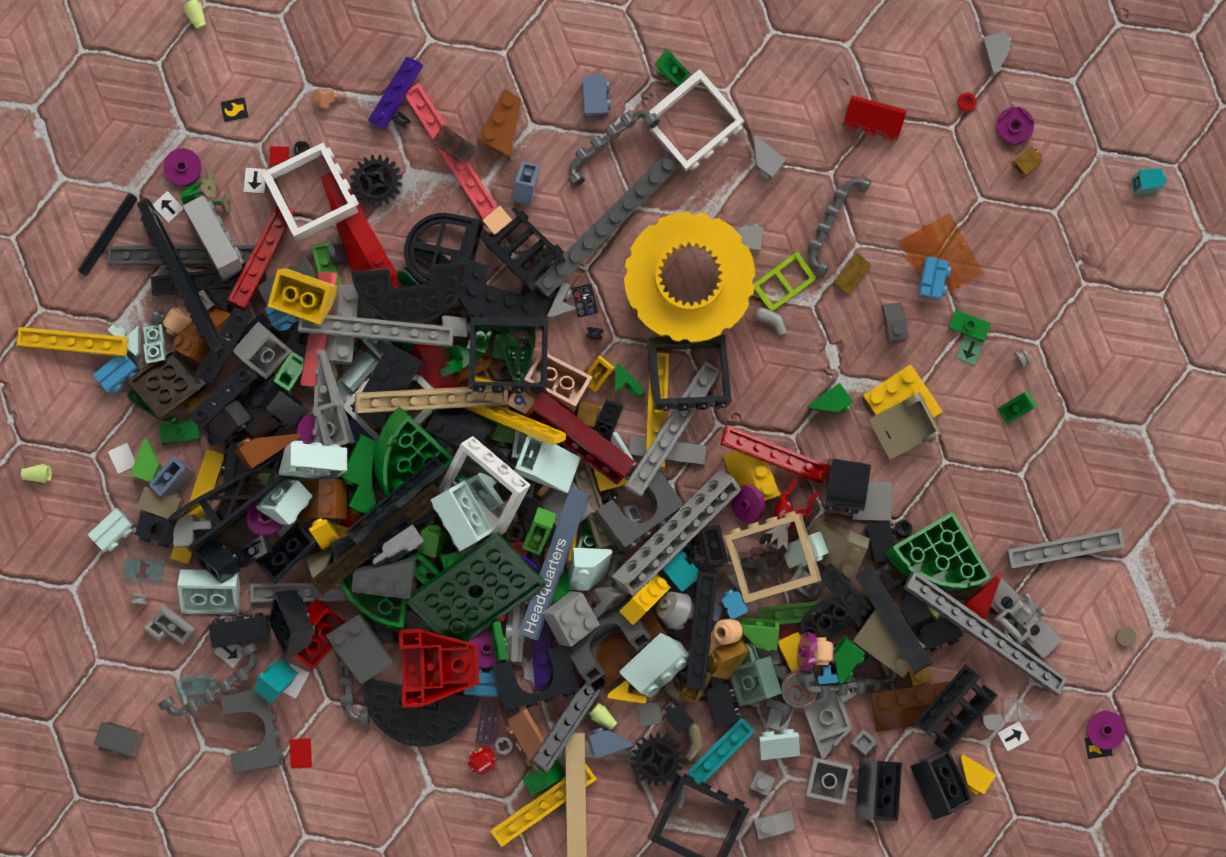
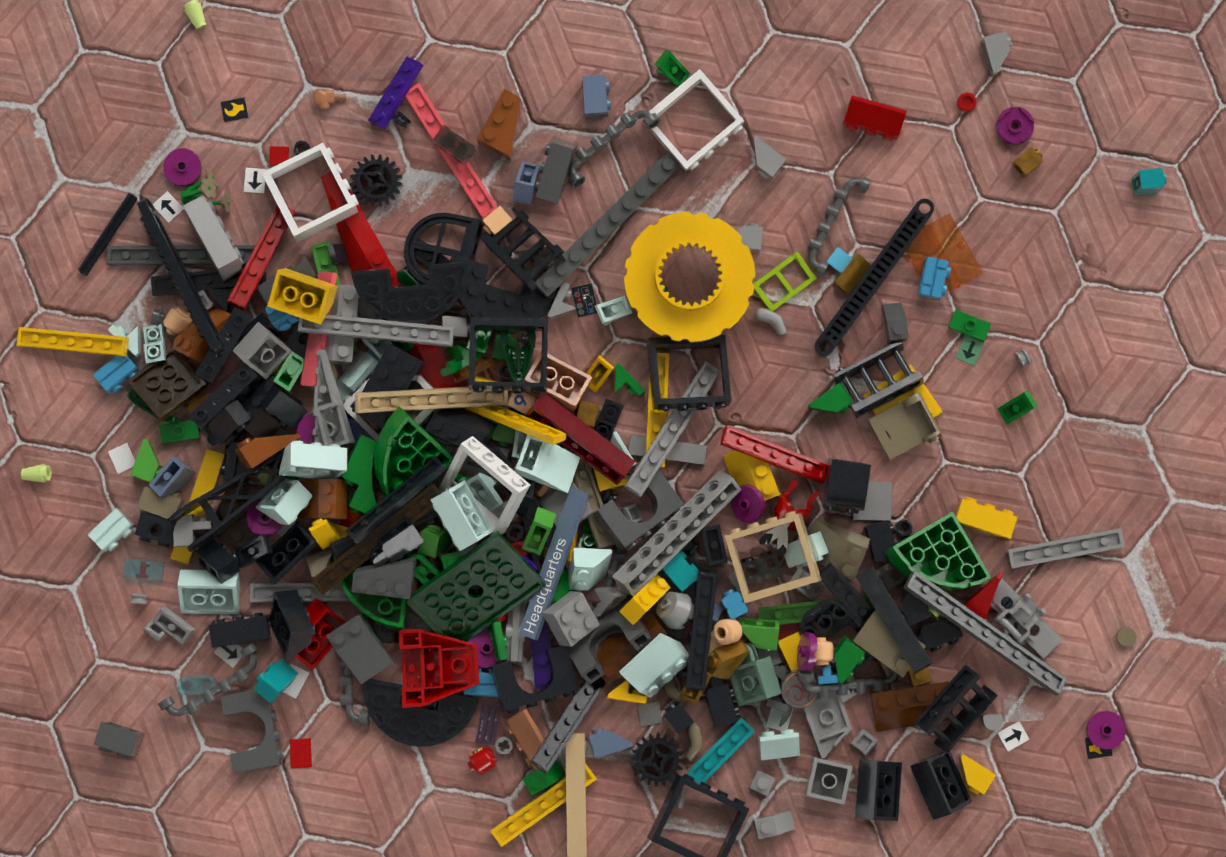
(555, 170): none -> dark grey wedge
(594, 333): black bush -> none
(602, 716): yellowish green cone -> none
(613, 310): none -> light aqua slope
(839, 260): none -> medium azure tile
(874, 277): none -> black gear
(878, 397): none -> black fence
(986, 518): none -> yellow brick

